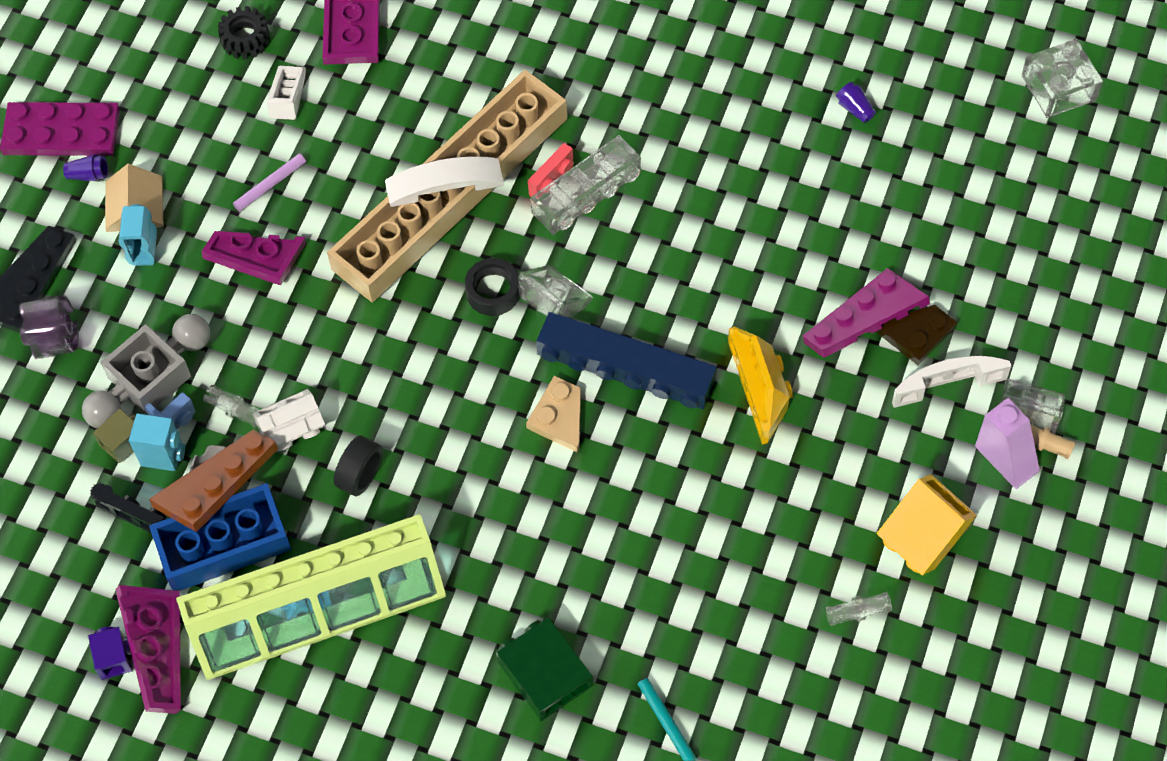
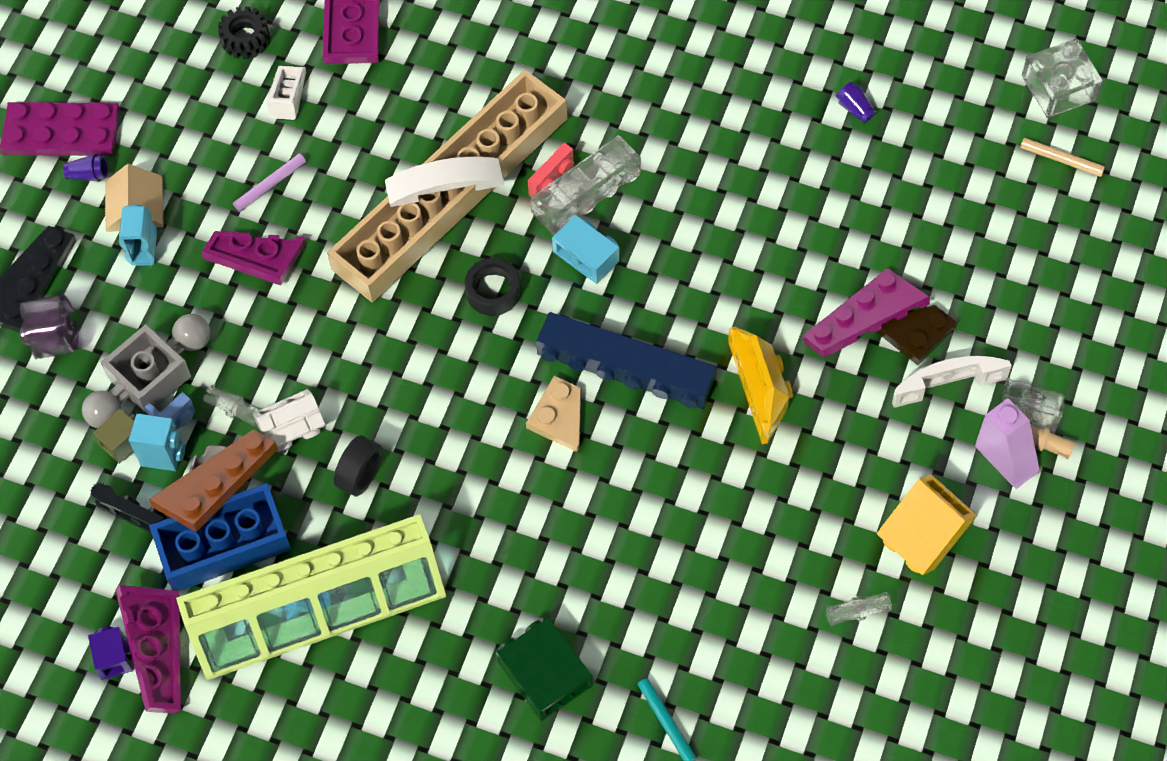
(552, 292): clear slope -> none
(586, 248): none -> medium azure brick
(1062, 157): none -> tan bar

